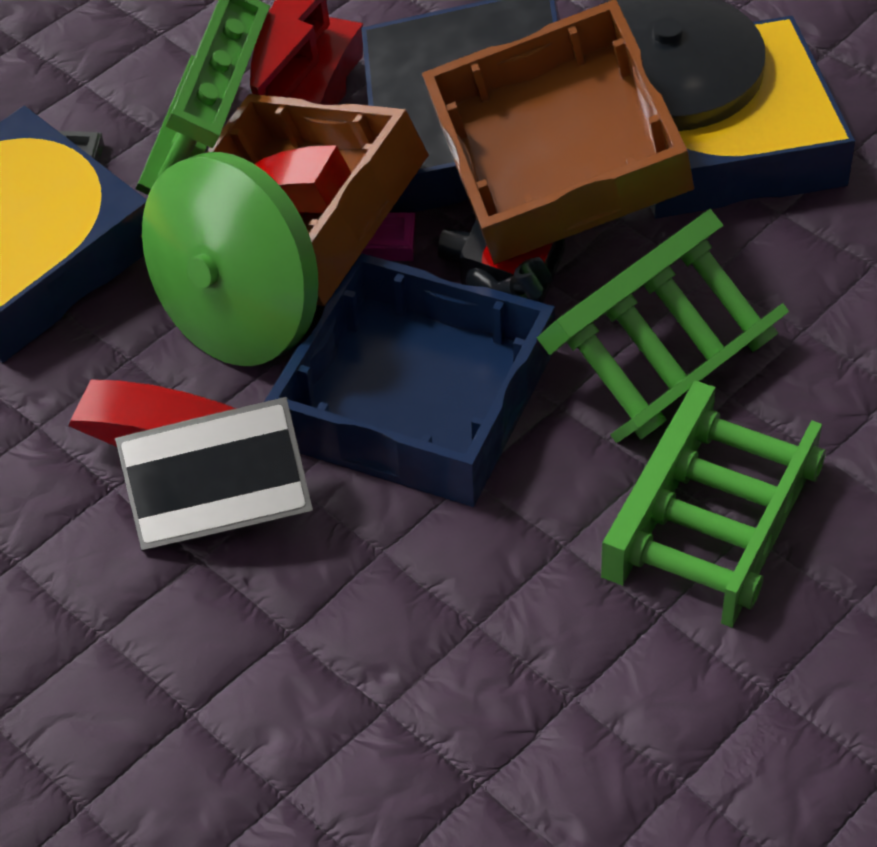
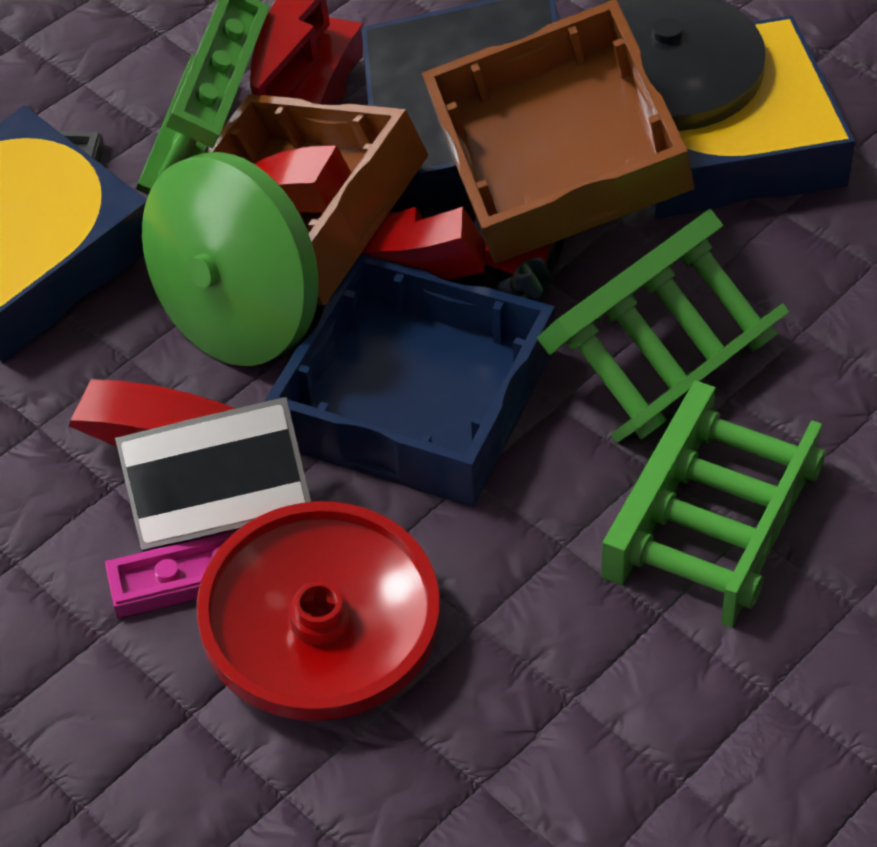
(161, 575): none -> dark pink tile
(318, 610): none -> red dish
(441, 244): none -> red slope

